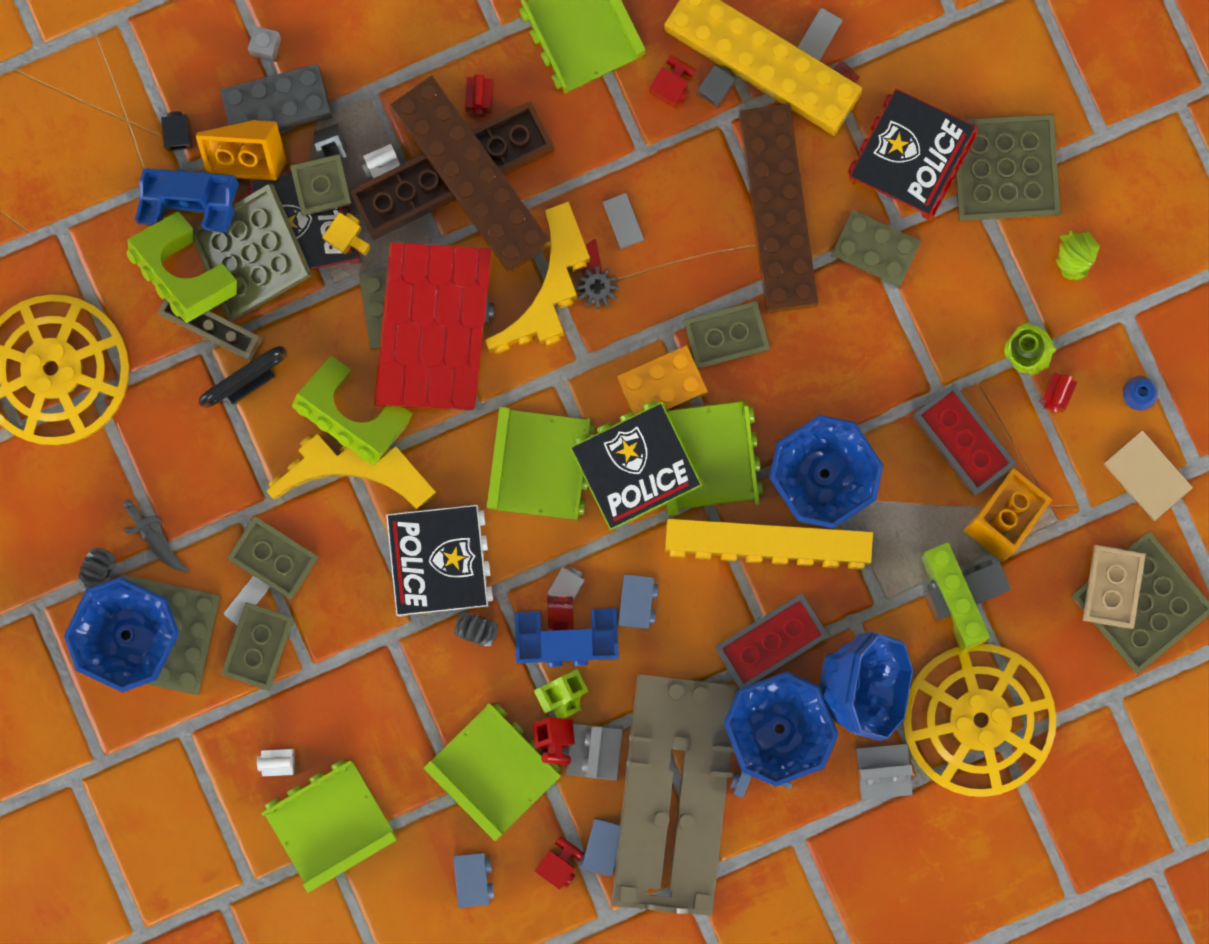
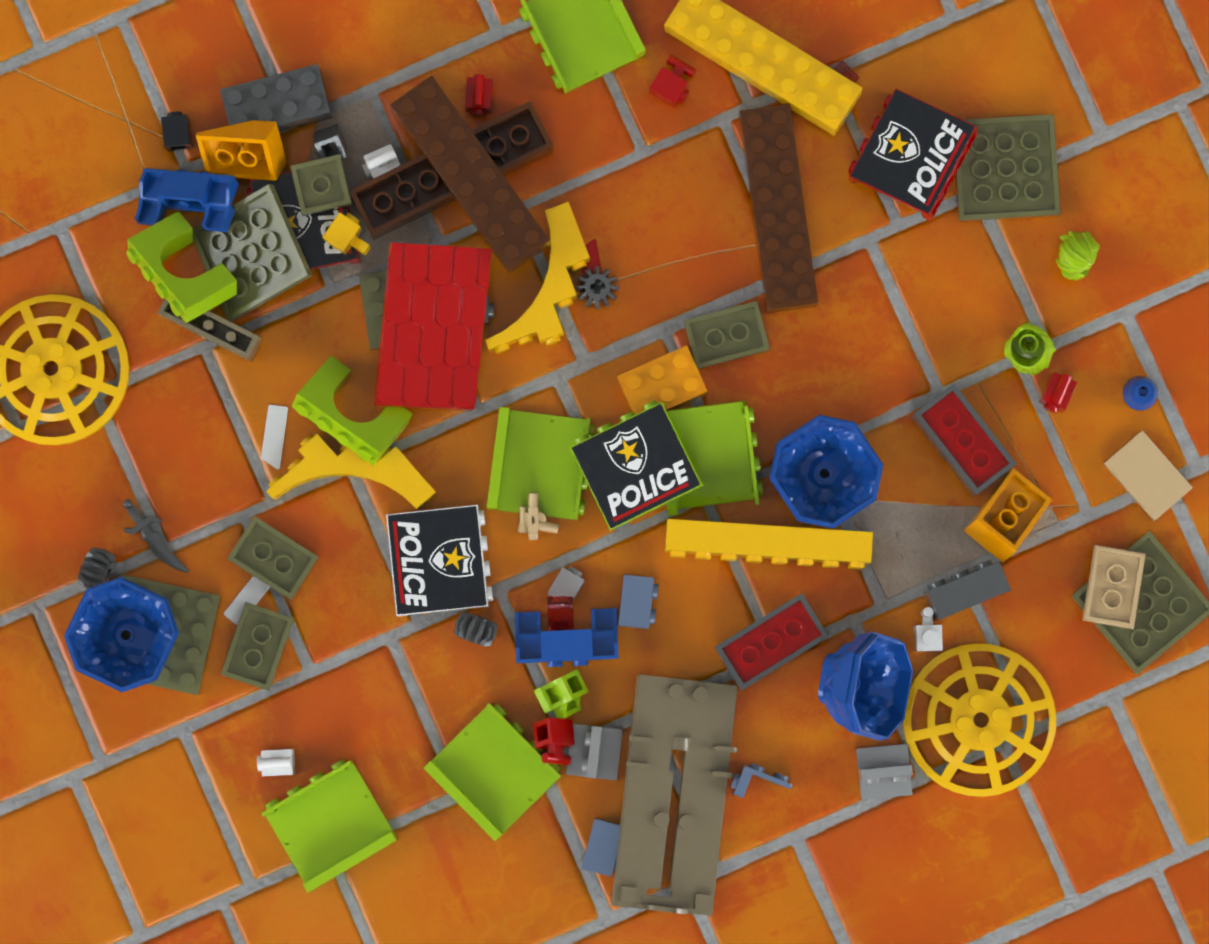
(245, 379): black bar -> none
(264, 43): light grey brick -> none
(274, 435): none -> white sticker
(473, 880): sand blue brick -> none
(534, 520): none -> tan piece
(556, 868): red brick -> none
(623, 221): light grey tile -> none
(716, 85): dark grey brick -> none
(807, 729): blue rock -> none
(820, 34): light grey tile -> none
(876, 248): olive plate -> none
(927, 636): none -> white brick
(966, 618): lime arch -> none

